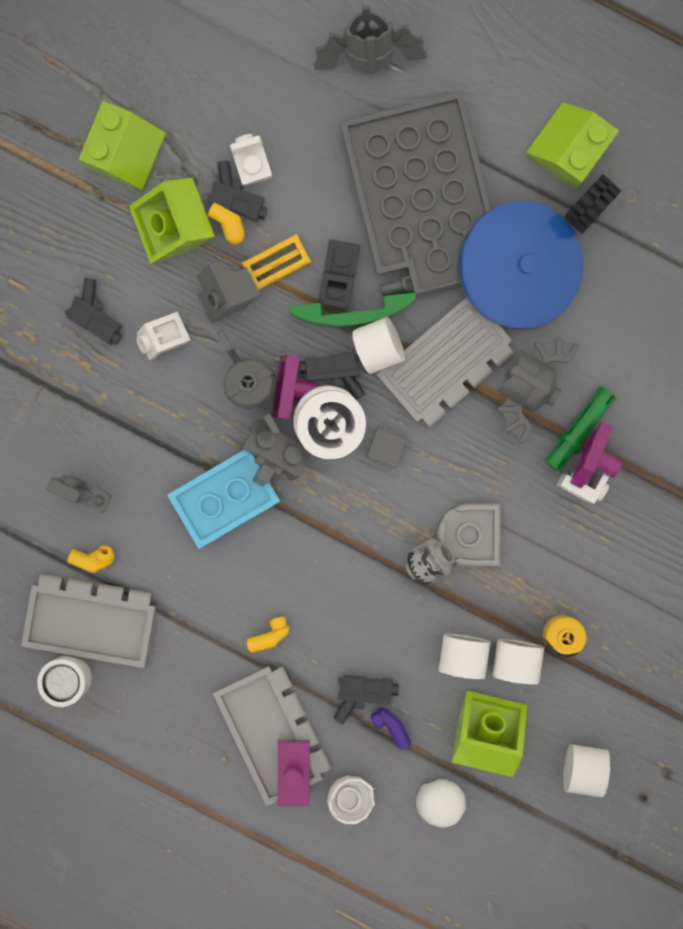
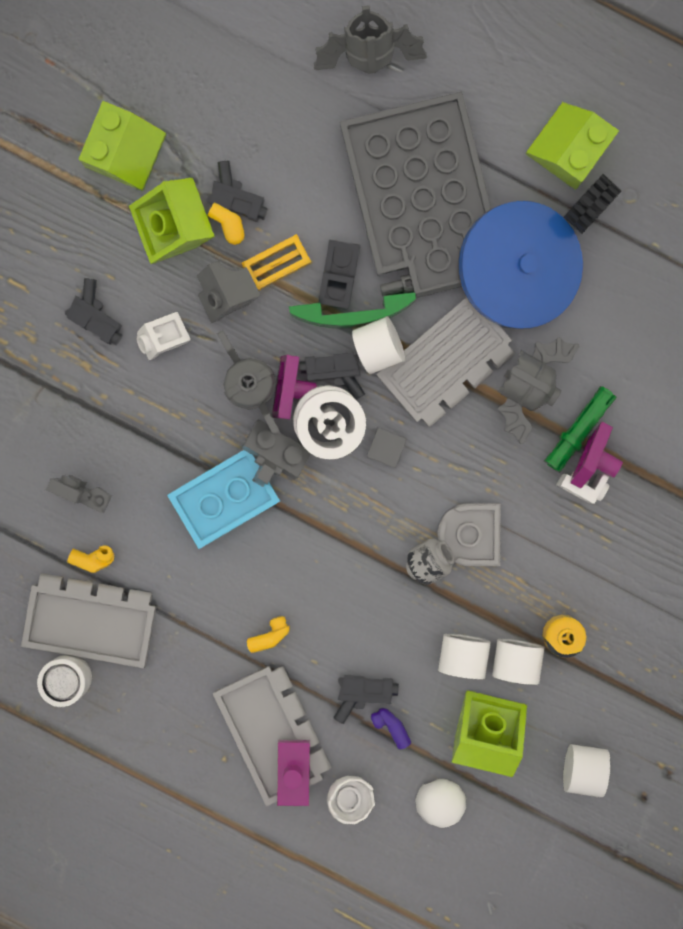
(250, 160): white bracket -> none

